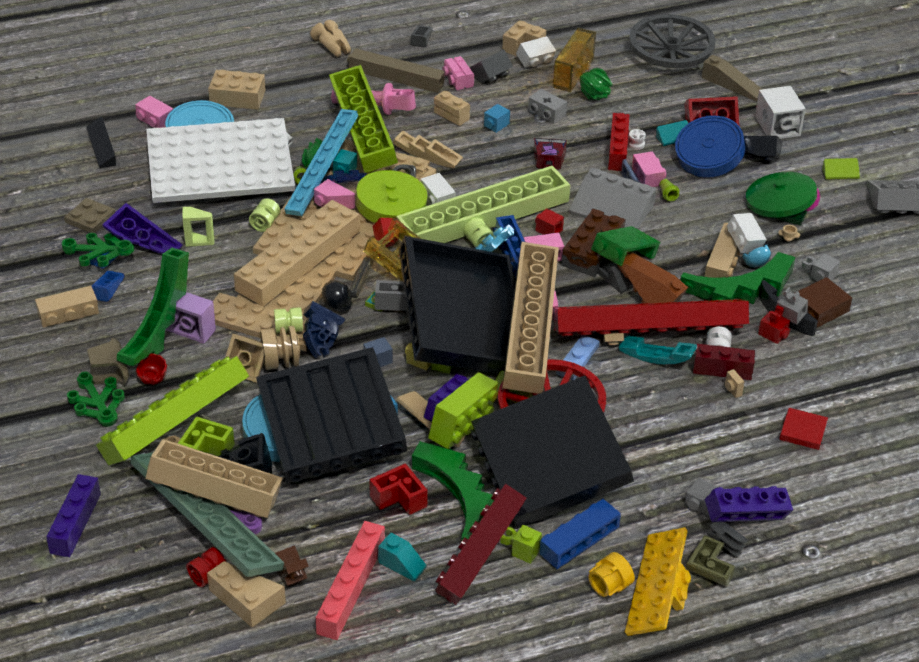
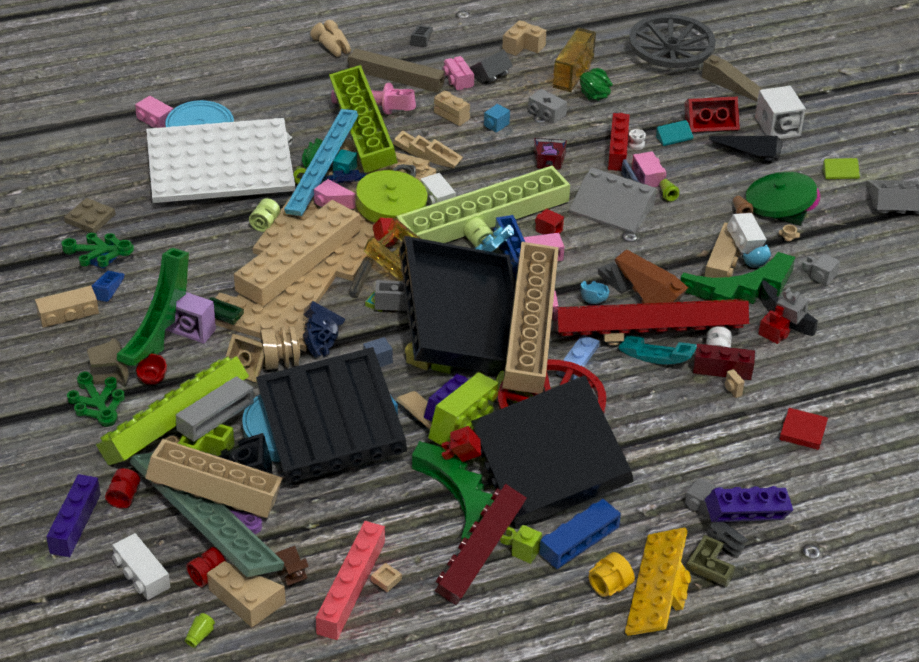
(101, 143): black slope -> none
(122, 488): none -> red wheel
(133, 226): dark purple wedge -> none
(140, 566): none -> white brick
(192, 238): yellowish green tile -> none
(200, 628): none -> lime cone
(214, 408): none -> light grey brick
(226, 312): none -> dark green tile
(237, 89): tan brick -> none
(290, 318): yellowish green wheel -> none
(337, 296): black hair -> none
(386, 577): none -> tan plate
(399, 486): red brick -> none
(400, 557): teal slope -> none
(463, 444): none -> red brick
(536, 52): white brick -> none
(578, 253): reddish brown piece -> none
(594, 292): none -> medium azure hair
(617, 242): green panel -> none
(710, 146): blue brick -> none
(742, 206): none -> medium nougat cone
(826, 301): reddish brown brick -> none

